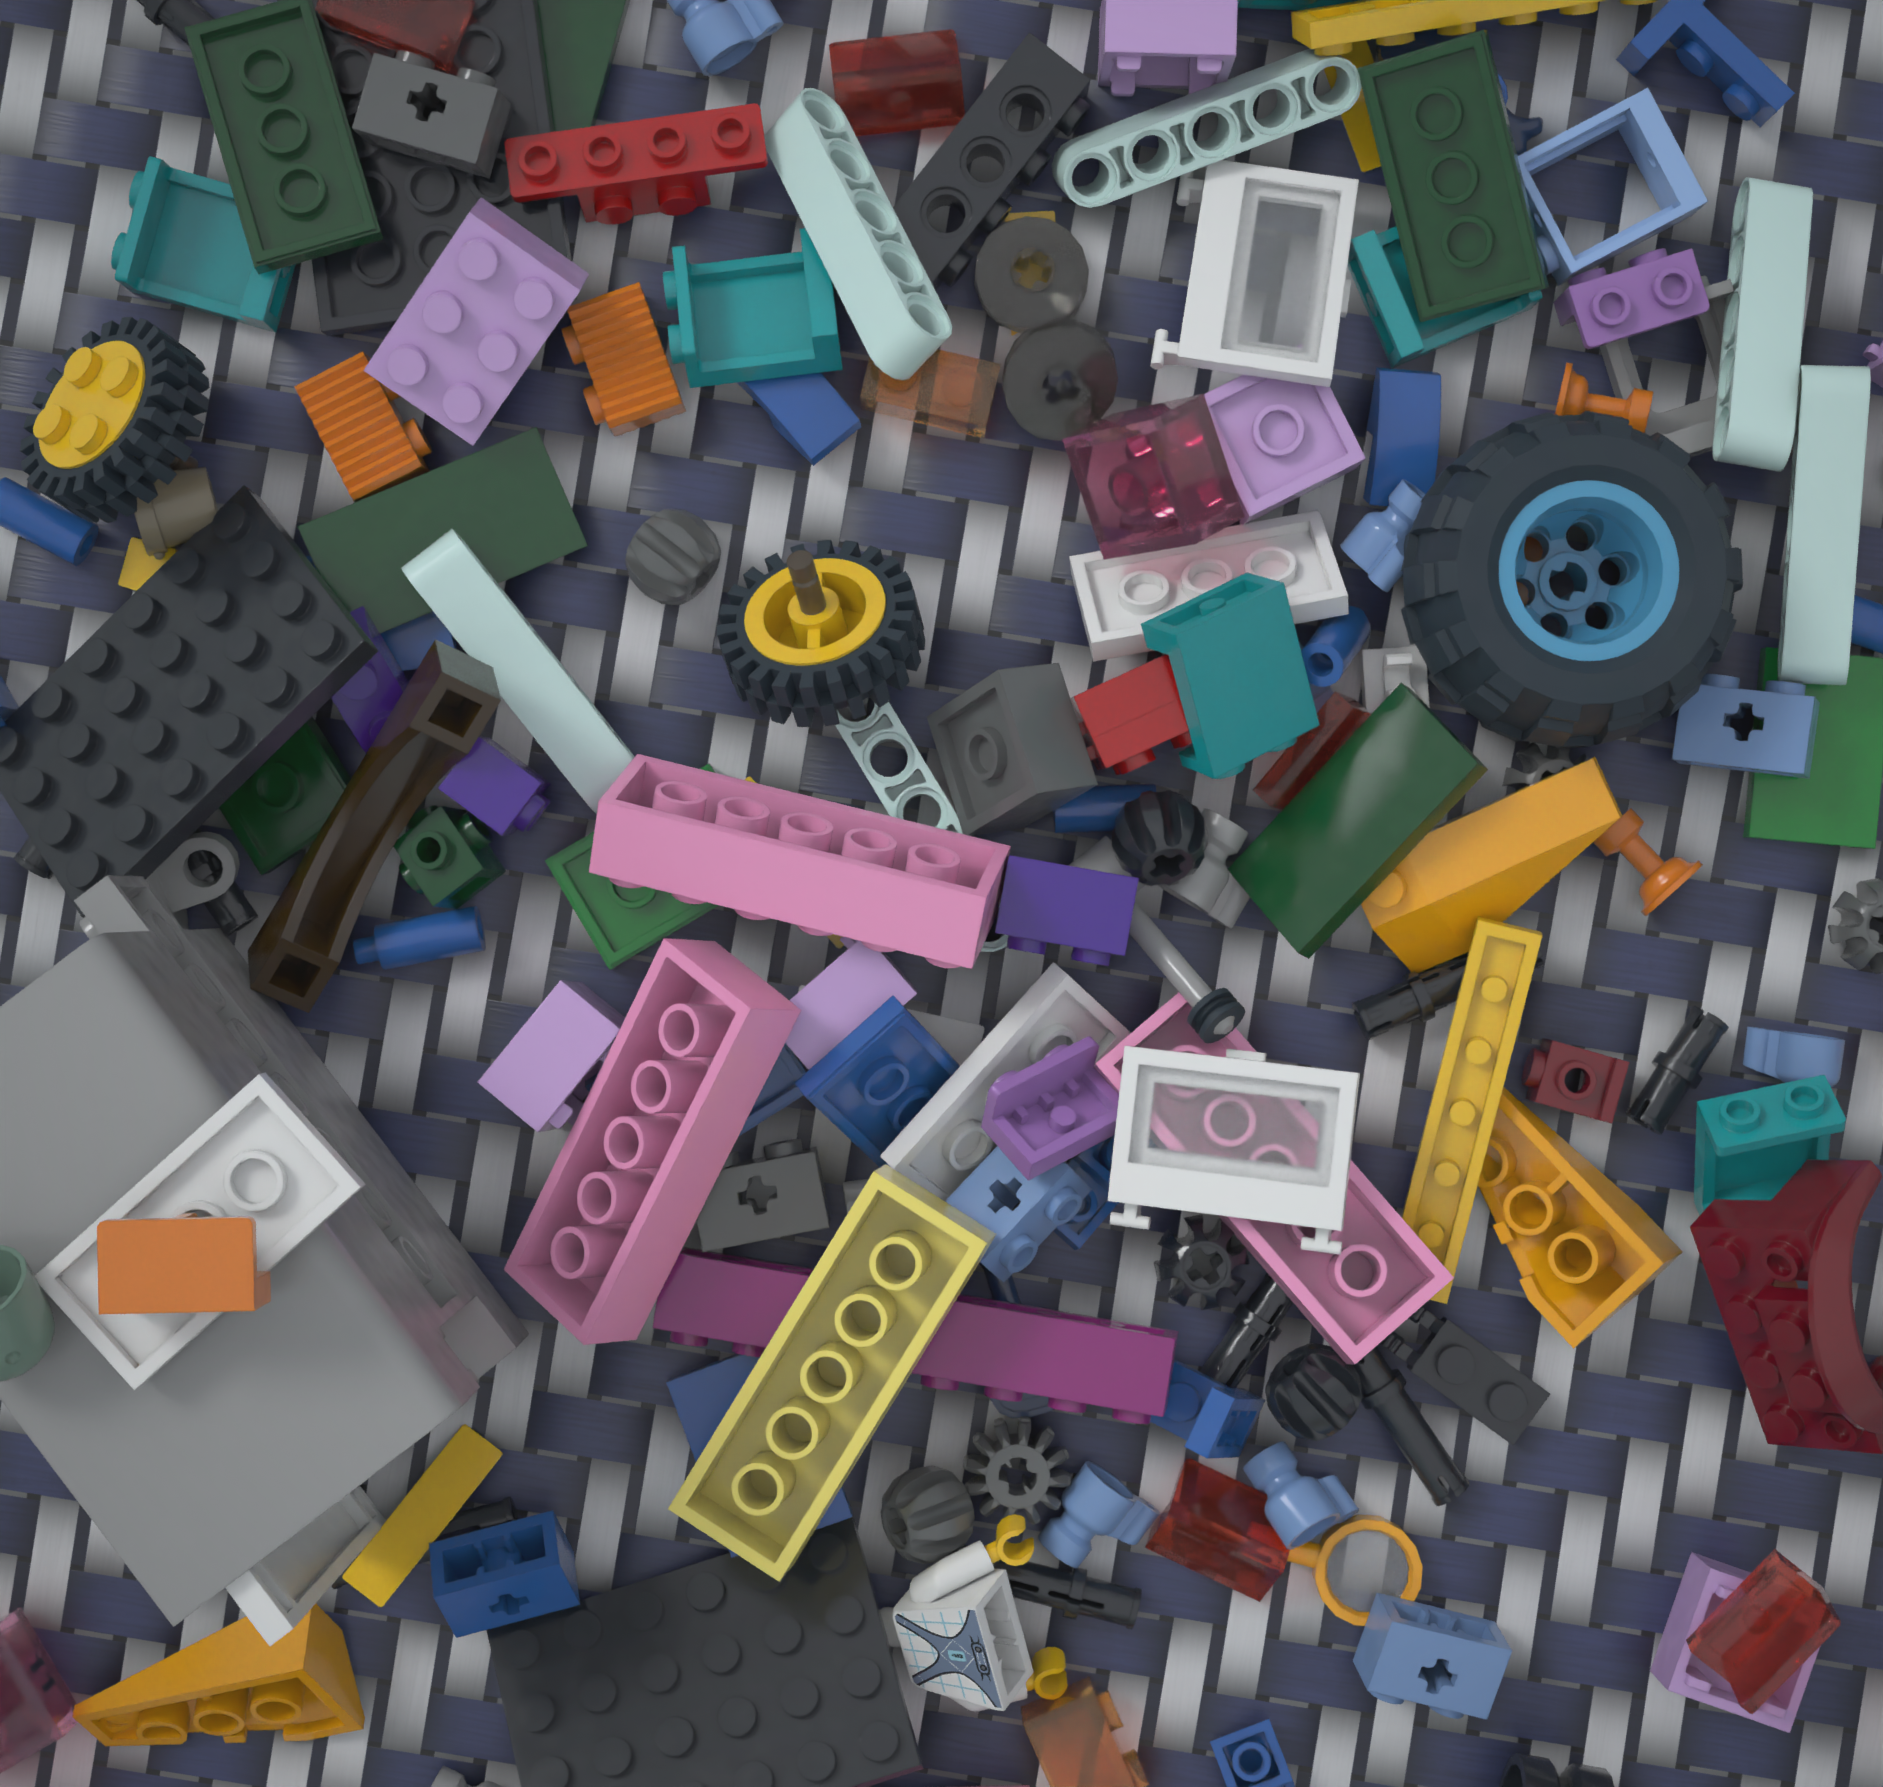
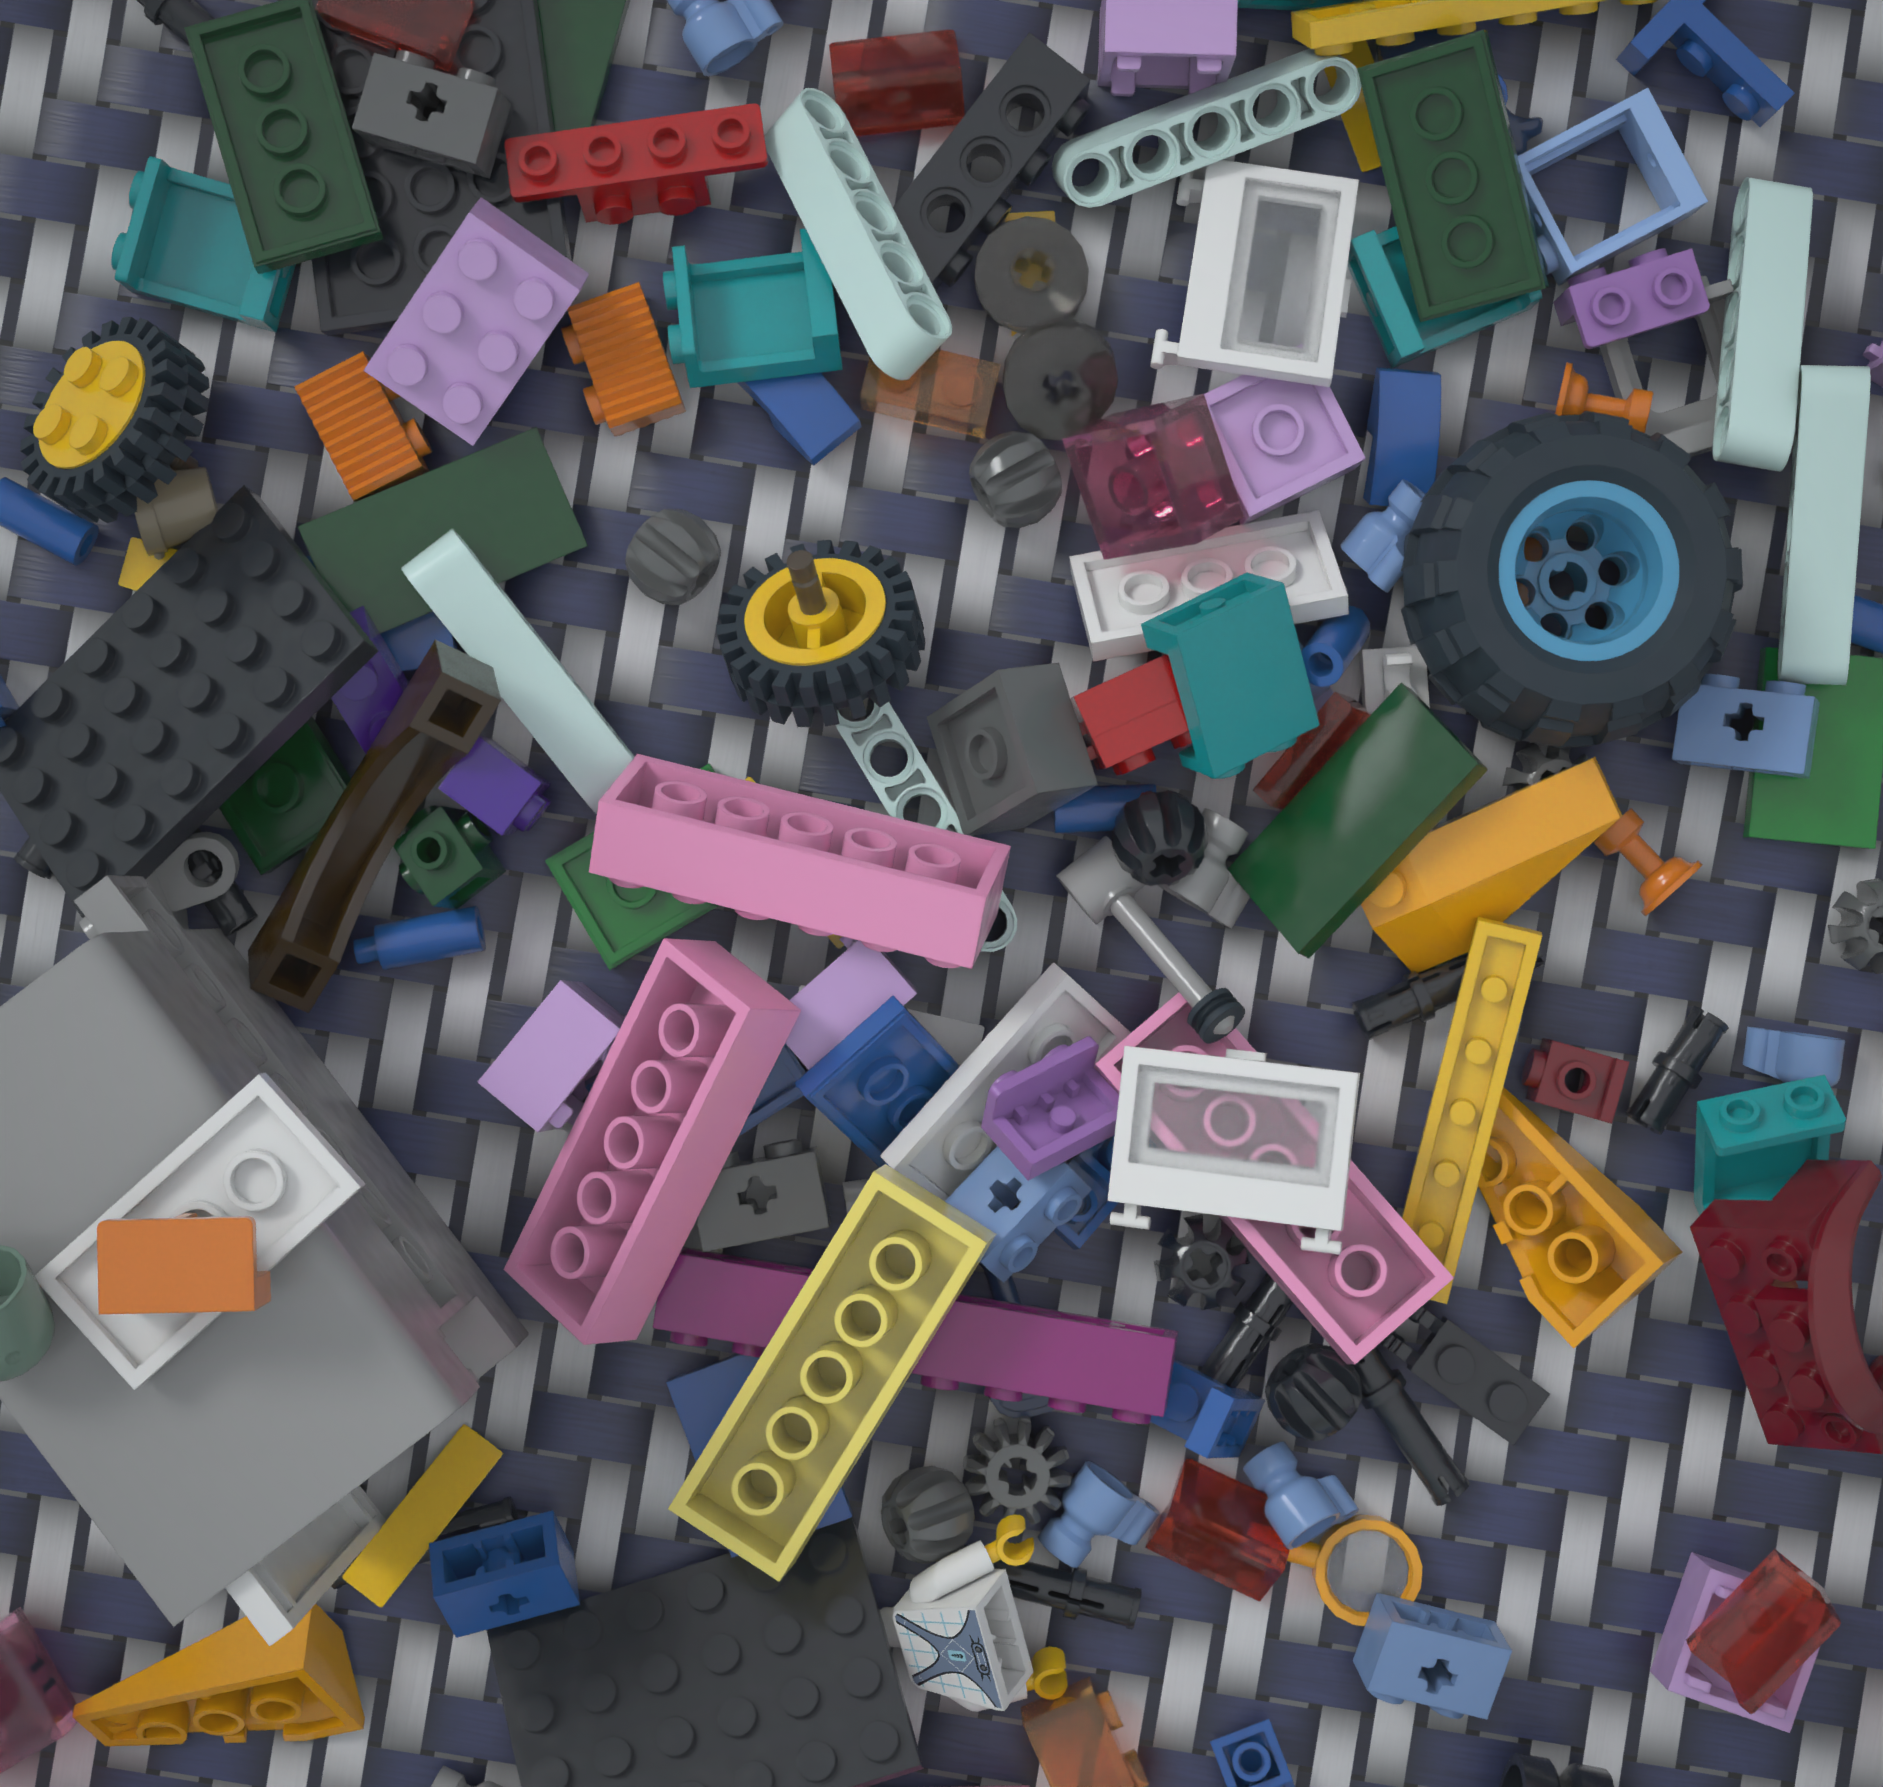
(1015, 479): none -> dark grey piece
(1066, 908): dark purple brick -> none

